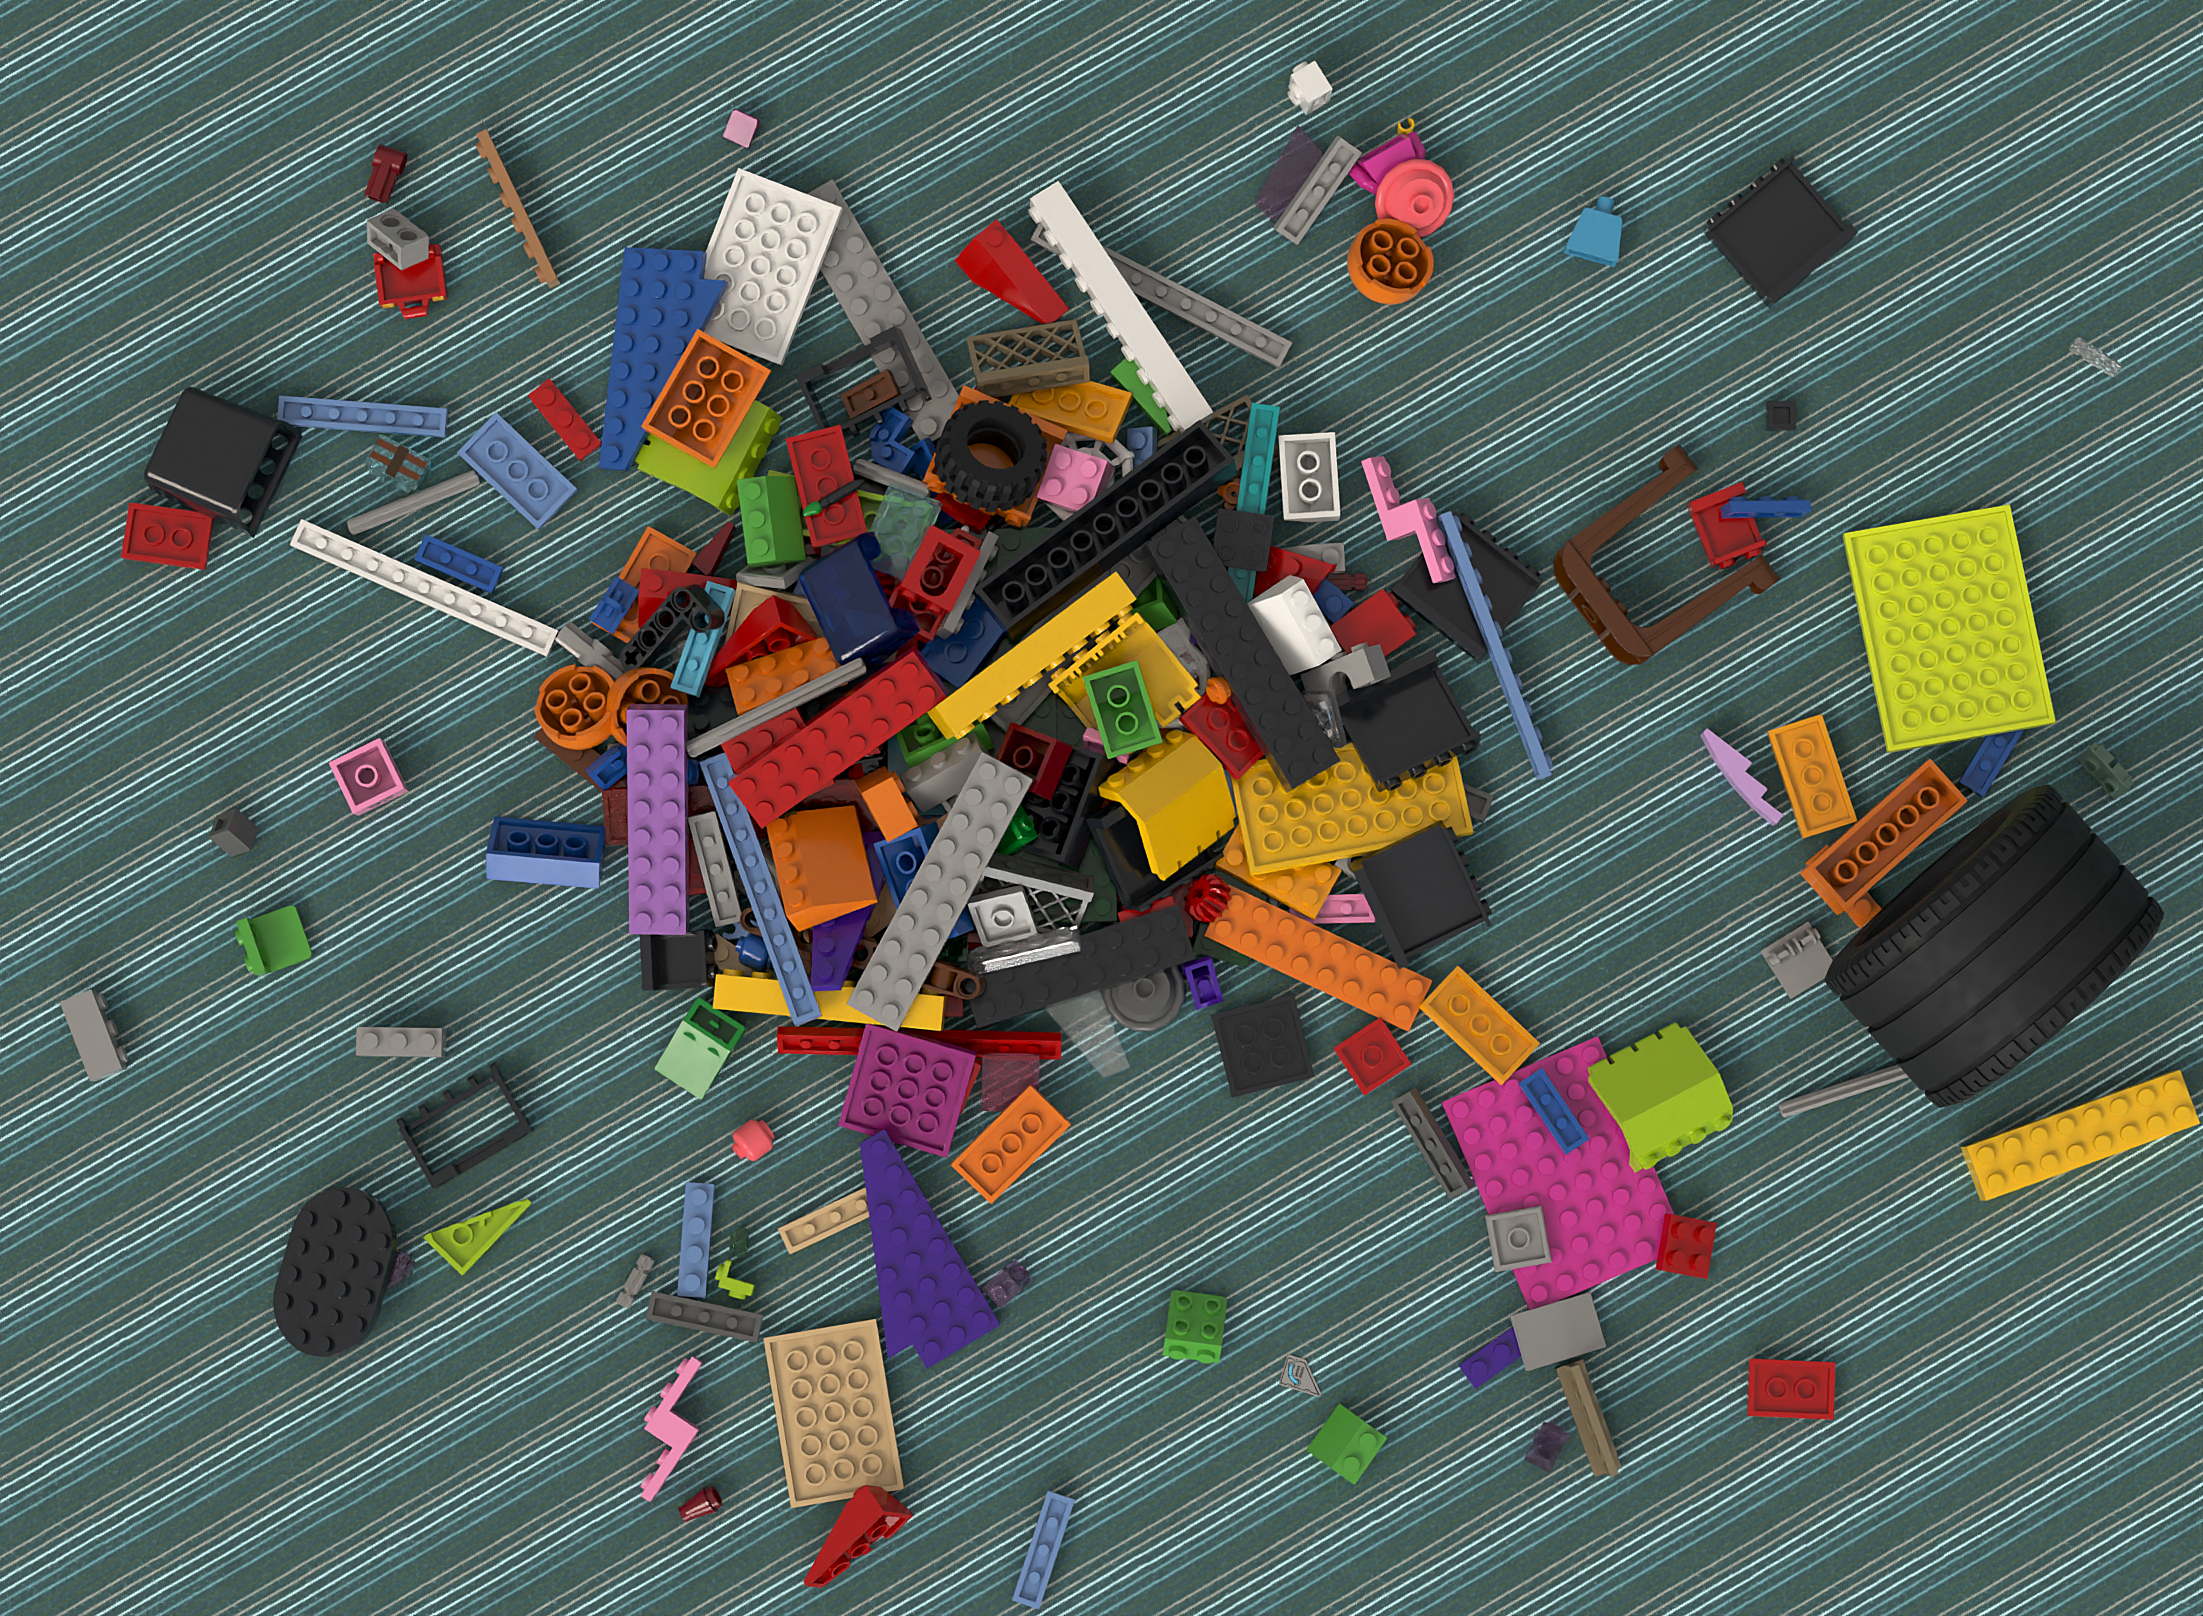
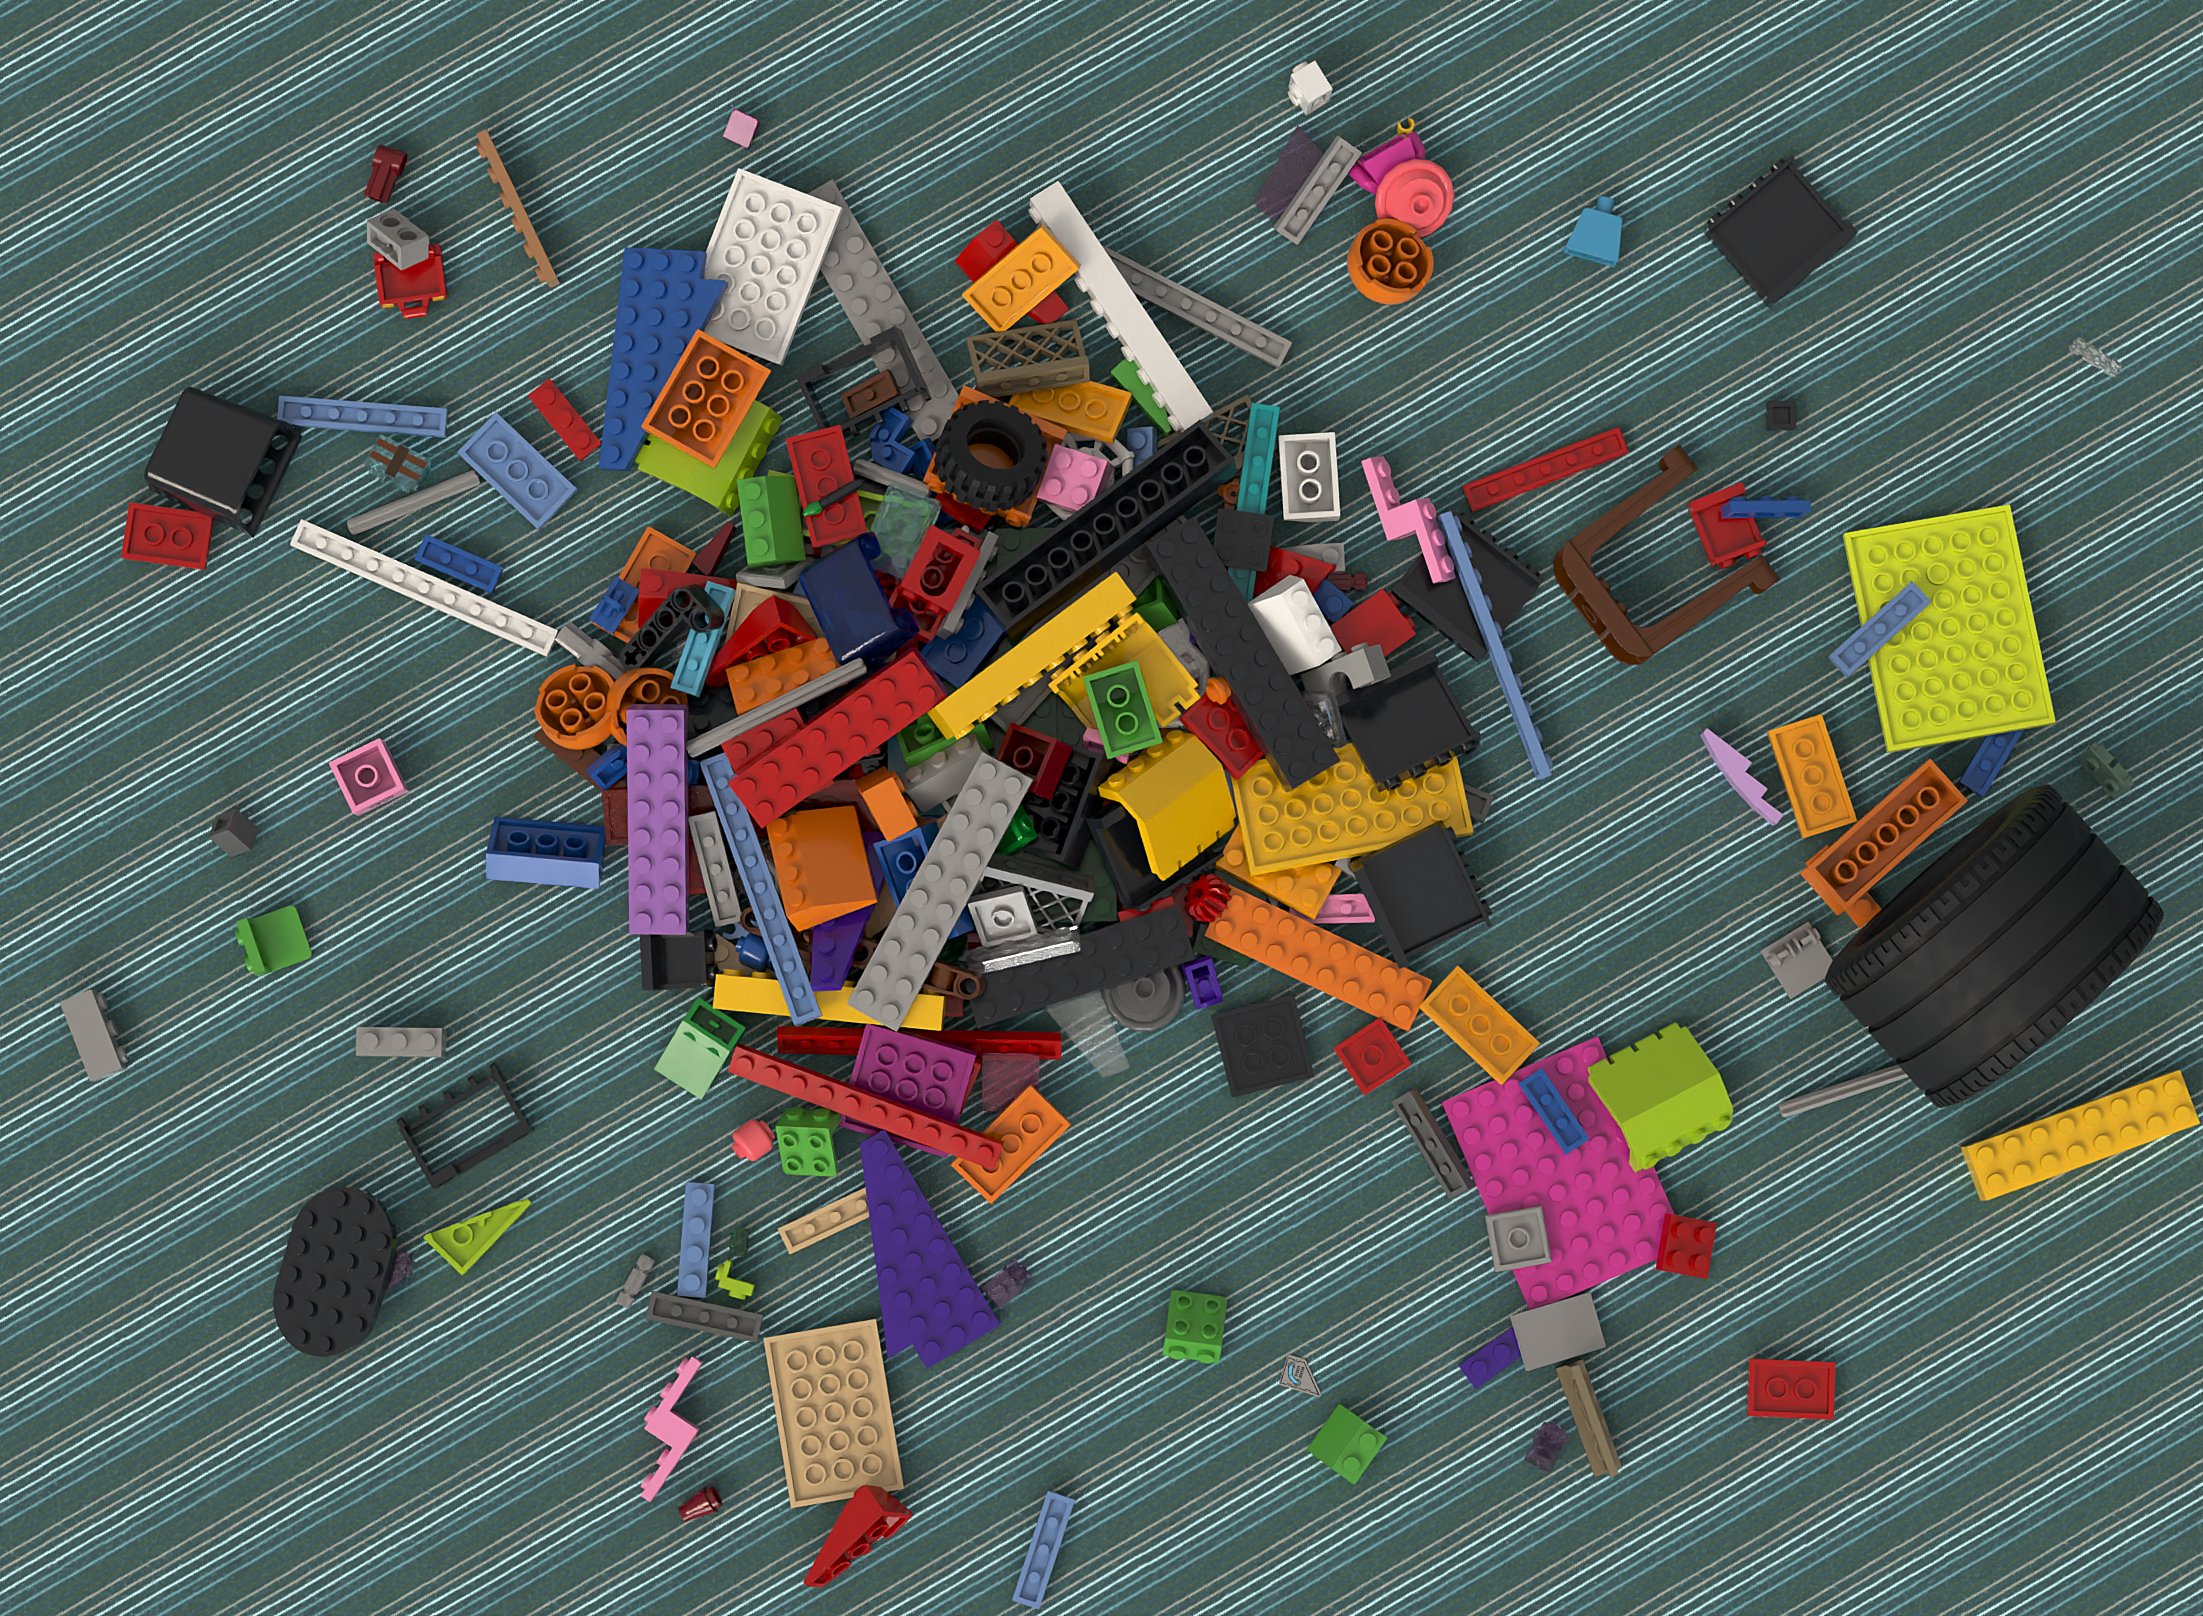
(807, 1141): none -> bright green bracket
(866, 1106): none -> red plate
(1021, 279): none -> light orange plate
(1545, 469): none -> red tile
(1879, 629): none -> medium blue plate

